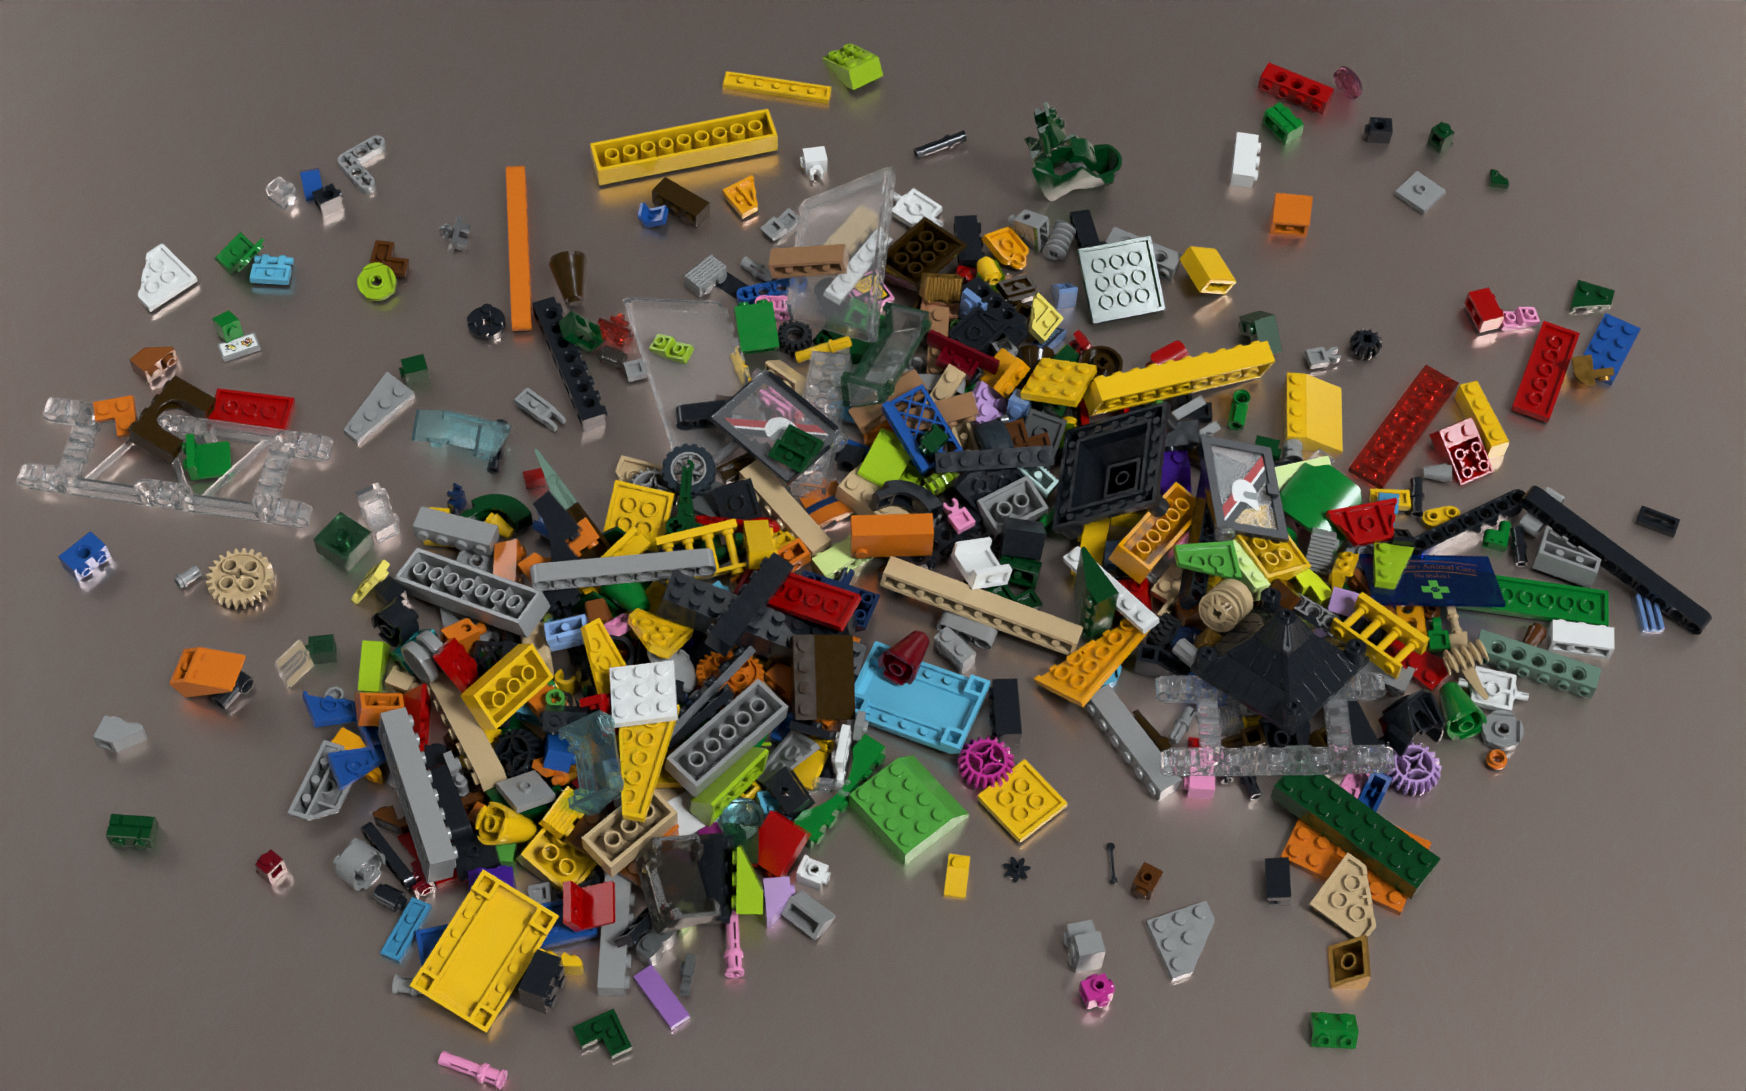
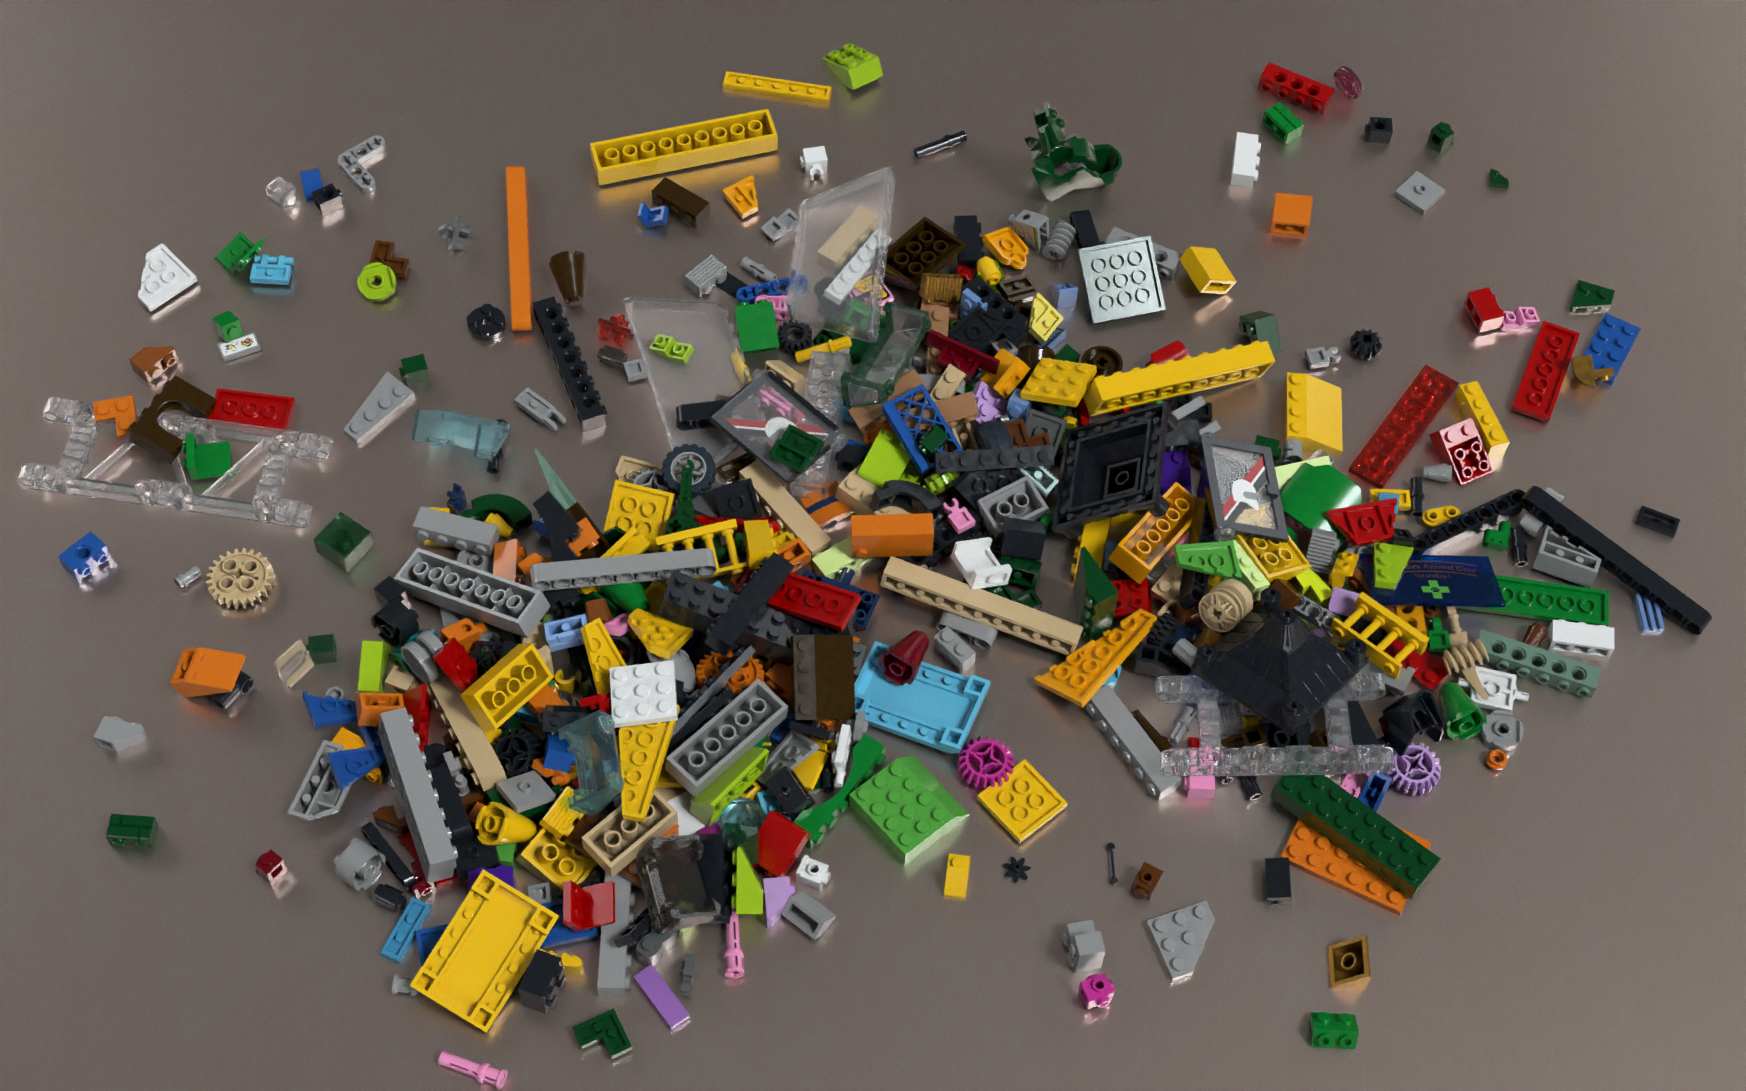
(372, 578): light yellow wing -> none
(377, 512): clear brick -> none
(534, 478): red slope -> none
(555, 692): bright green bush -> none
(581, 331): dark green brick -> none
(808, 261): medium nougat brick -> none
(824, 785): clear plate -> none
(914, 206): white plate -> none
(1005, 711): black brick -> none
(1082, 342): red tile -> none
(1126, 604): white plate -> none
(1238, 409): green piece -> none
(1347, 898): tan plate -> none

